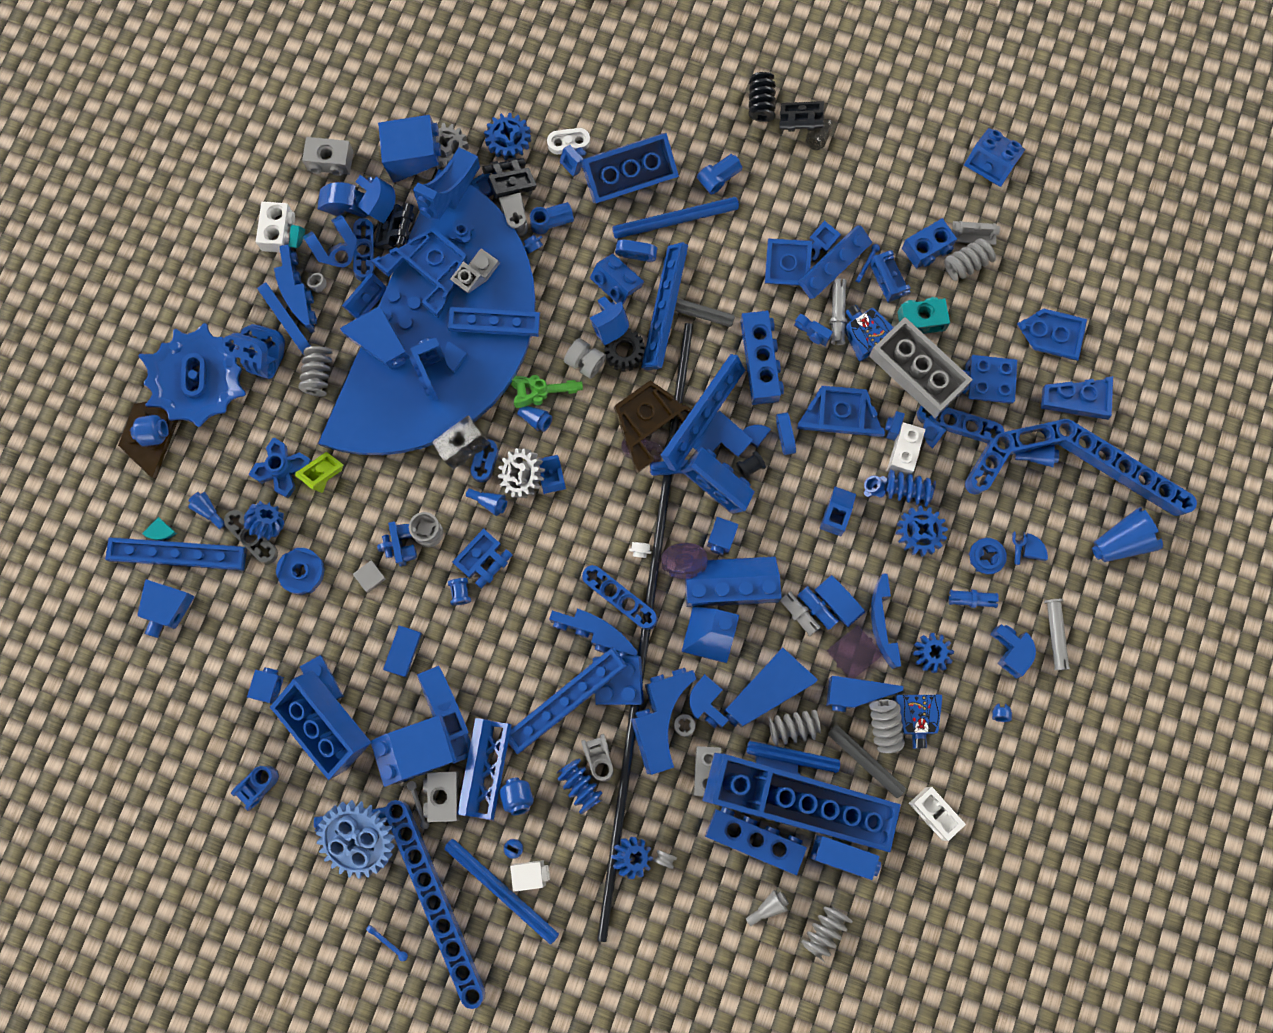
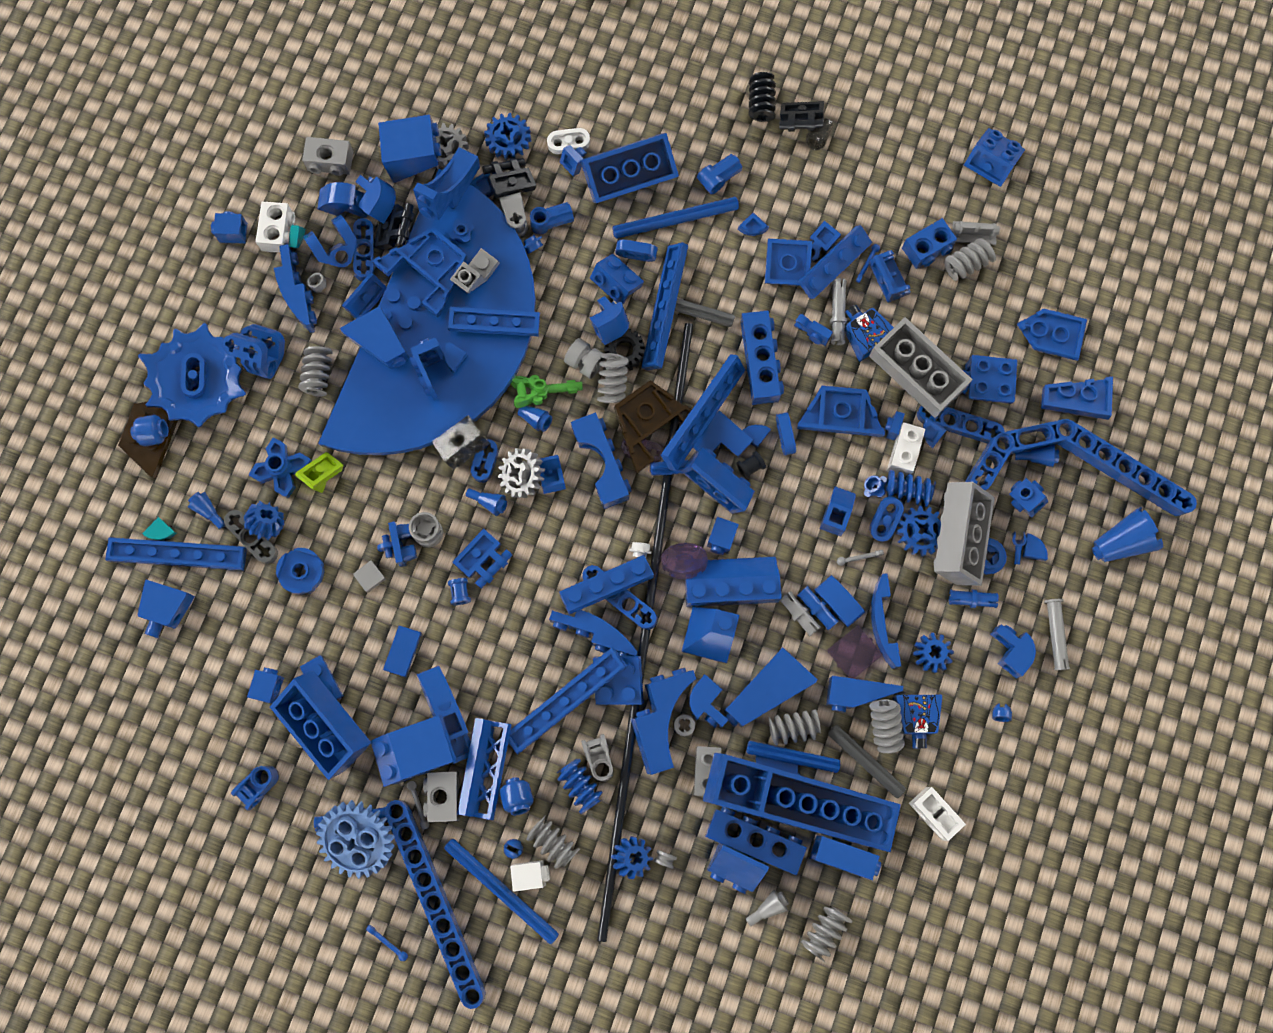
(229, 227): none -> blue brick
(283, 317): blue beam -> none
(551, 843): none -> light grey piece
(591, 435): none -> blue arch
(606, 584): none -> blue plate
(614, 378): none -> light grey piece
(736, 868): none -> blue slope
(753, 226): none -> blue tile
(841, 560): none -> light grey hinge
(887, 518): none -> blue plate
(934, 308): teal brick -> none
(964, 533): none -> light grey brick
(1028, 497): none -> blue brick

